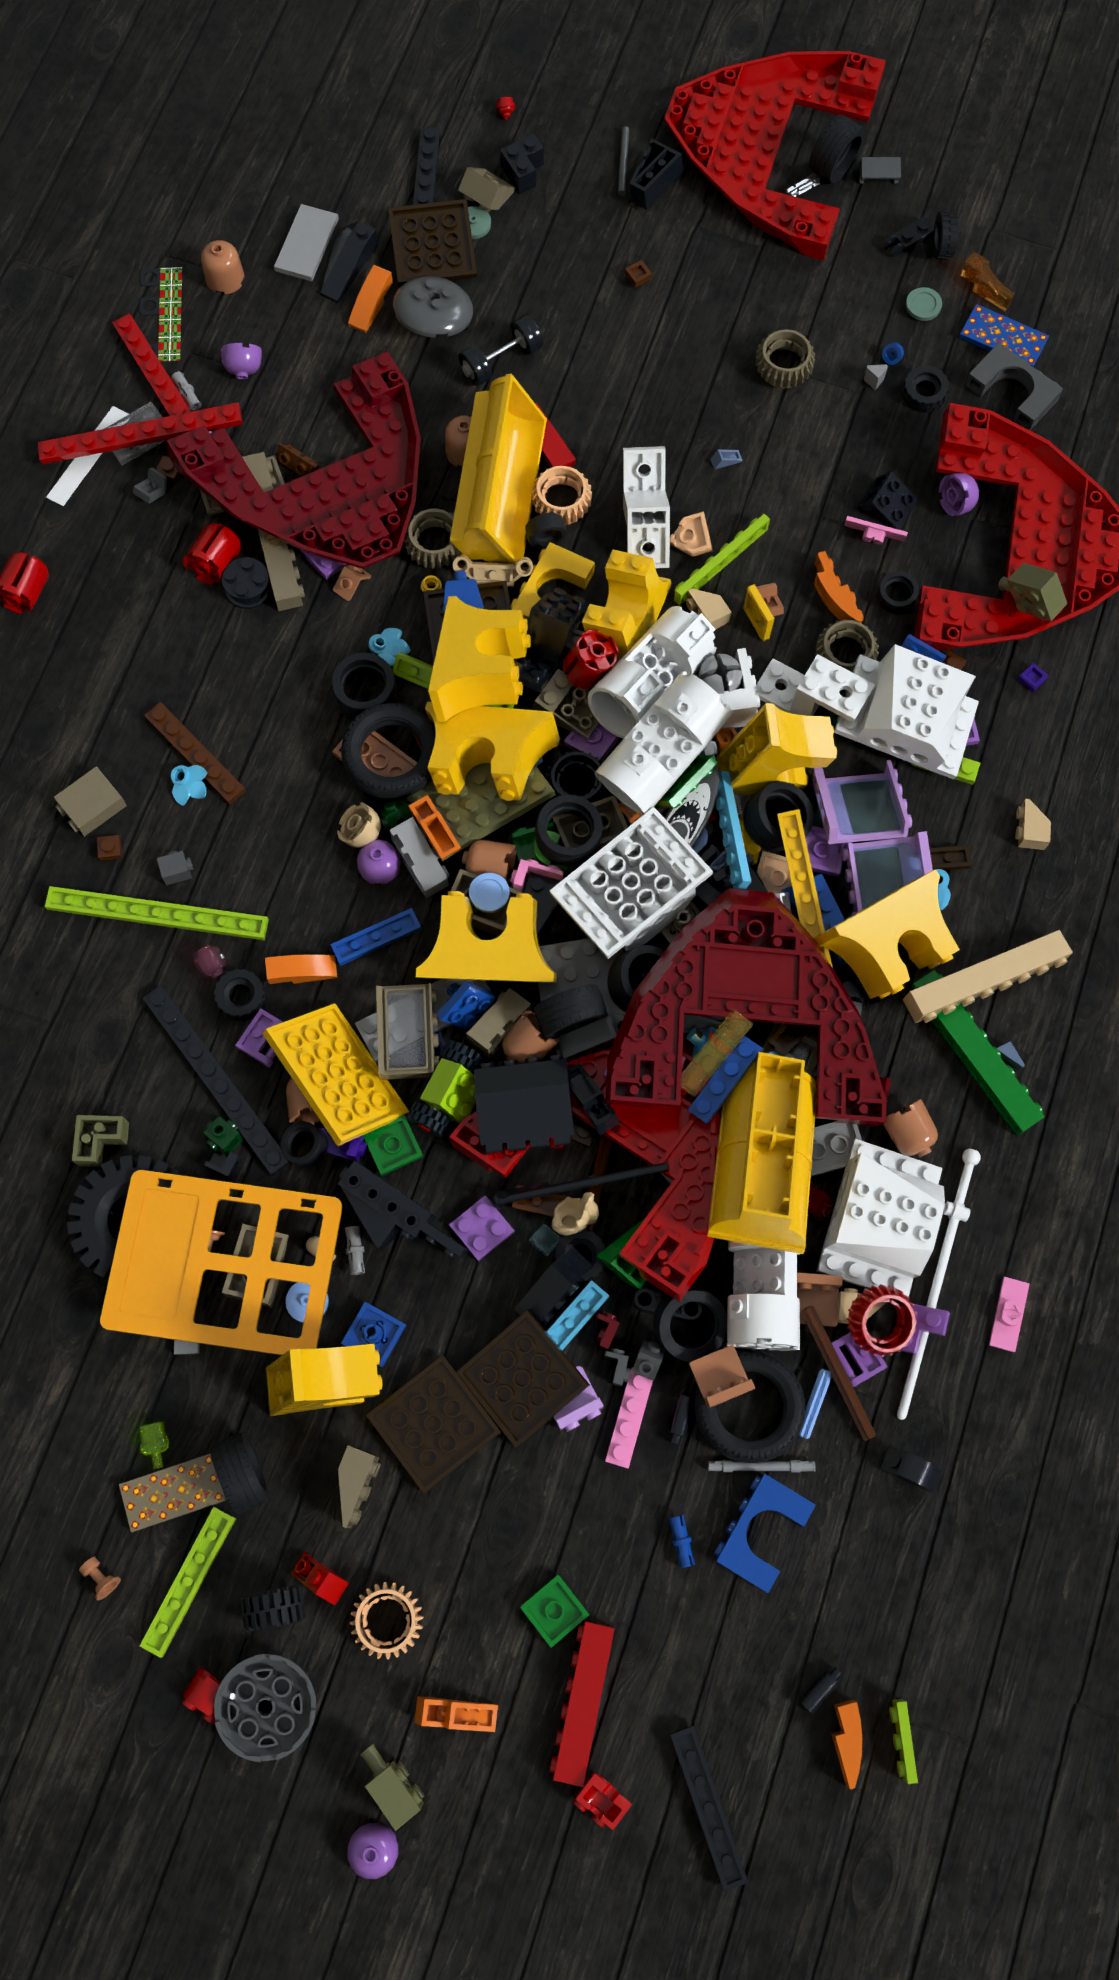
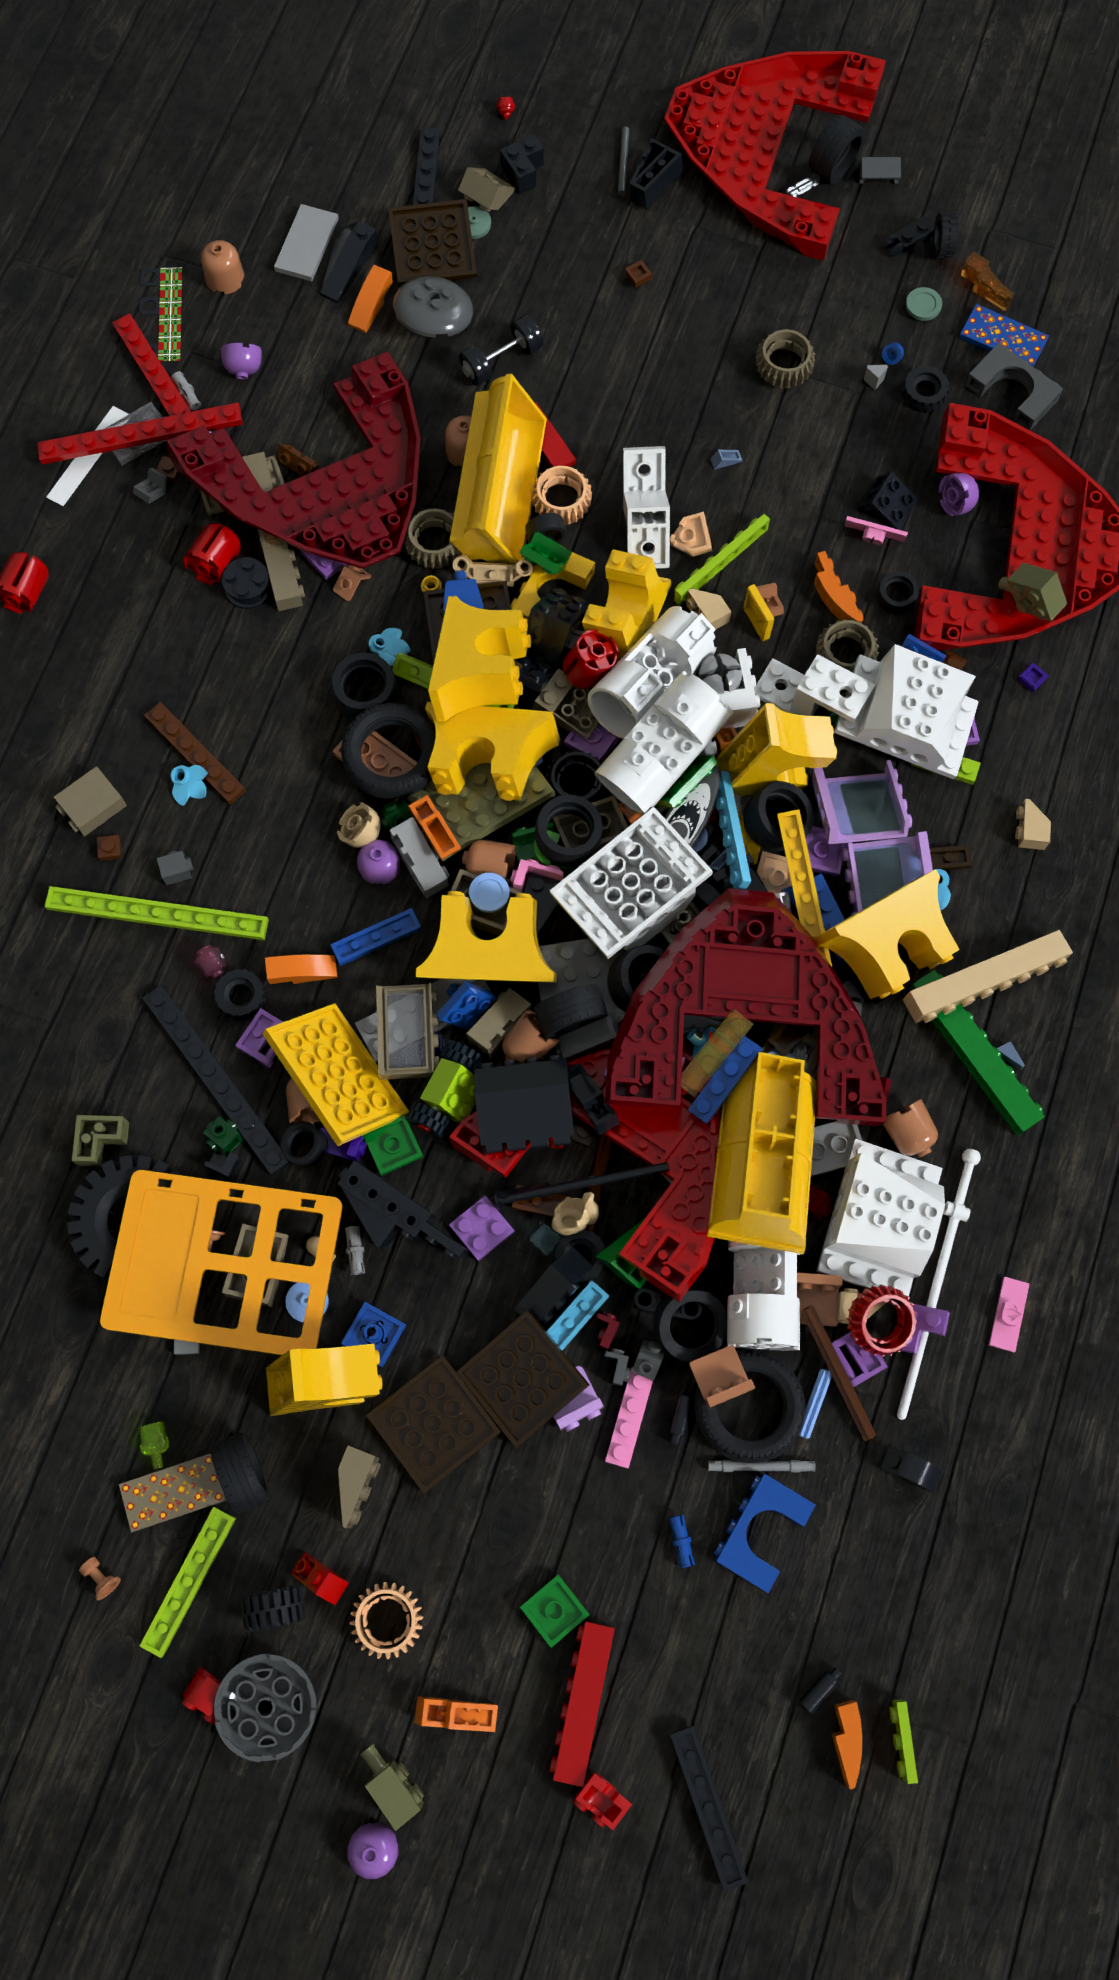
(546, 554): none -> green bracket

